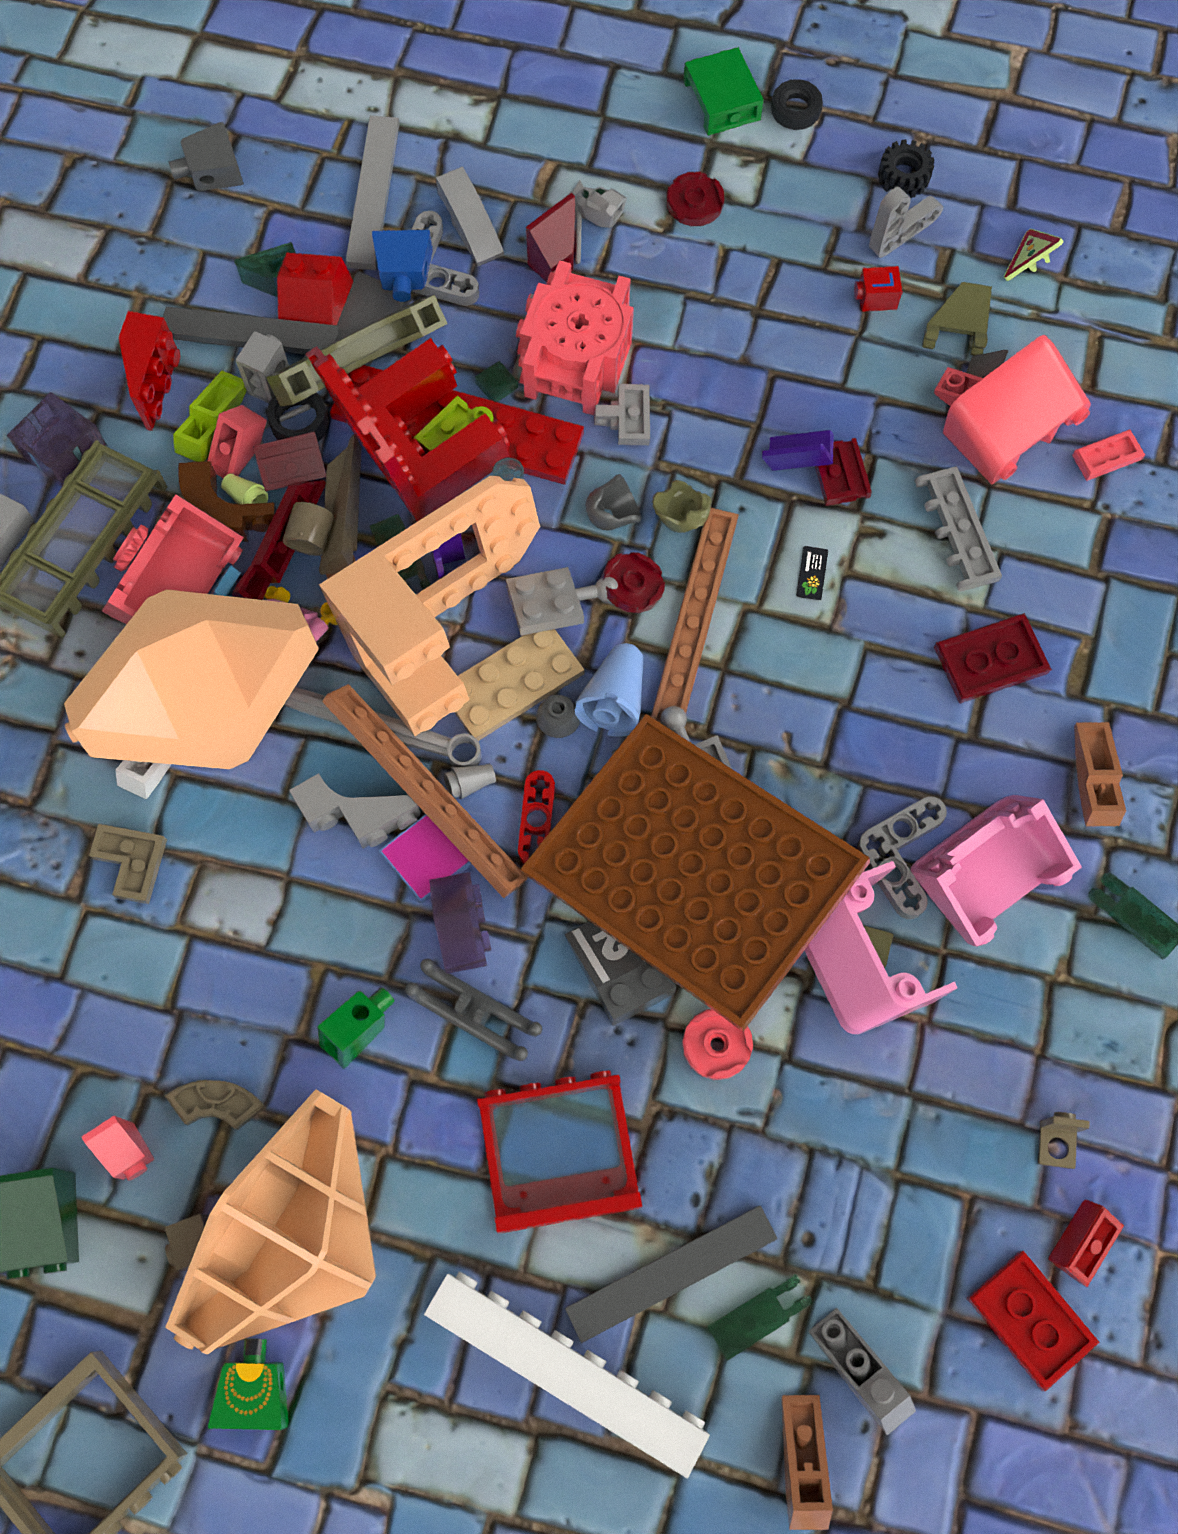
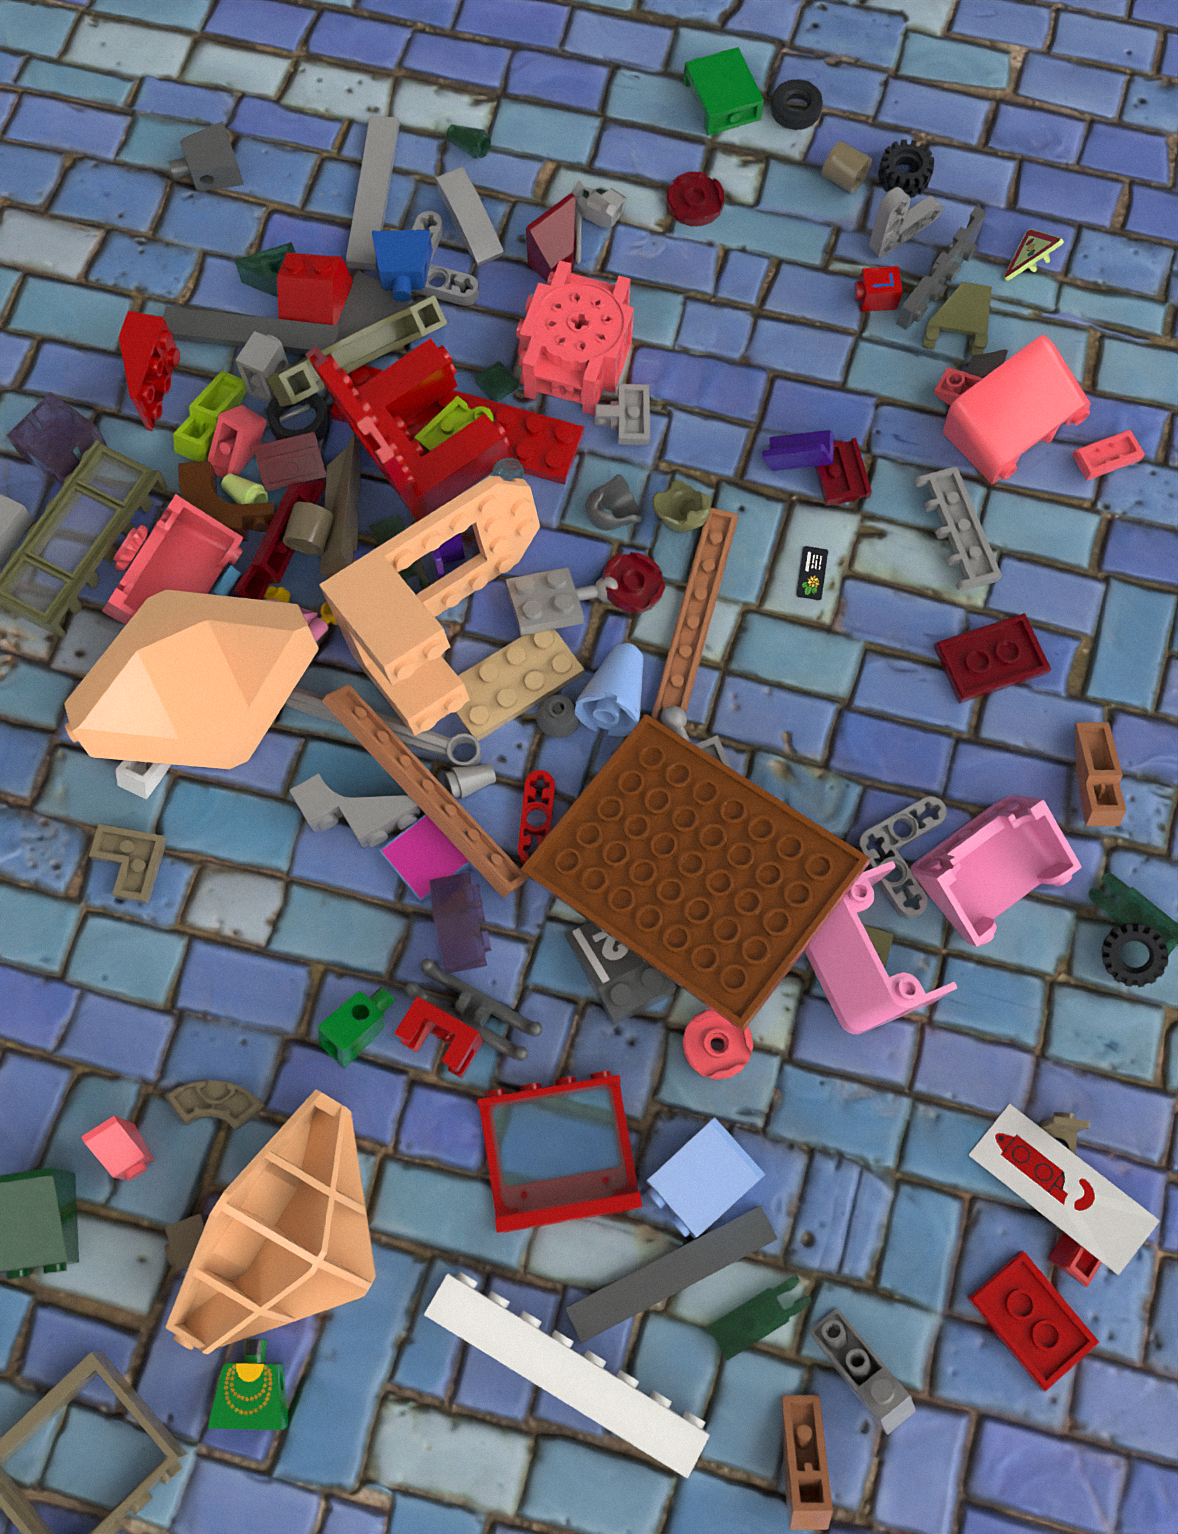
(424, 1017): none -> red panel
(470, 140): none -> clear green cone
(703, 1179): none -> light blue slope
(846, 167): none -> dark tan piece
(945, 268): none -> dark grey wing
(1064, 1189): none -> white sticker
(1140, 975): none -> black tyre

